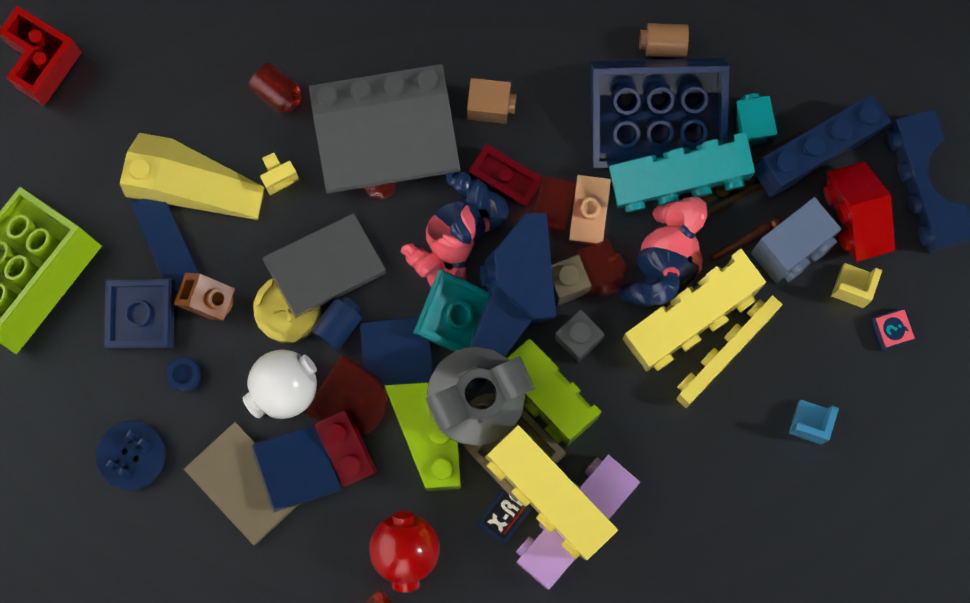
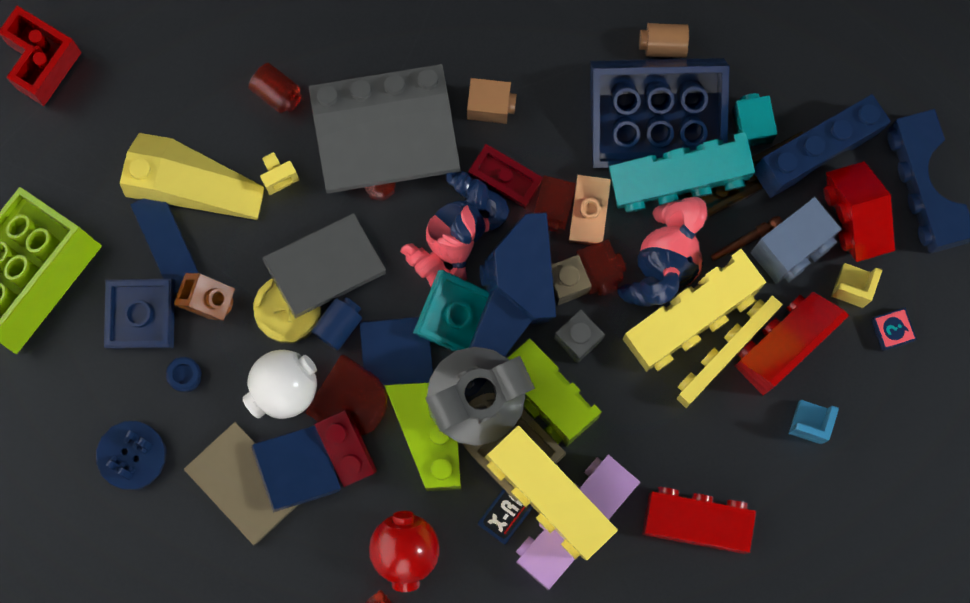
(699, 521): none -> red brick
(789, 341): none -> red slope

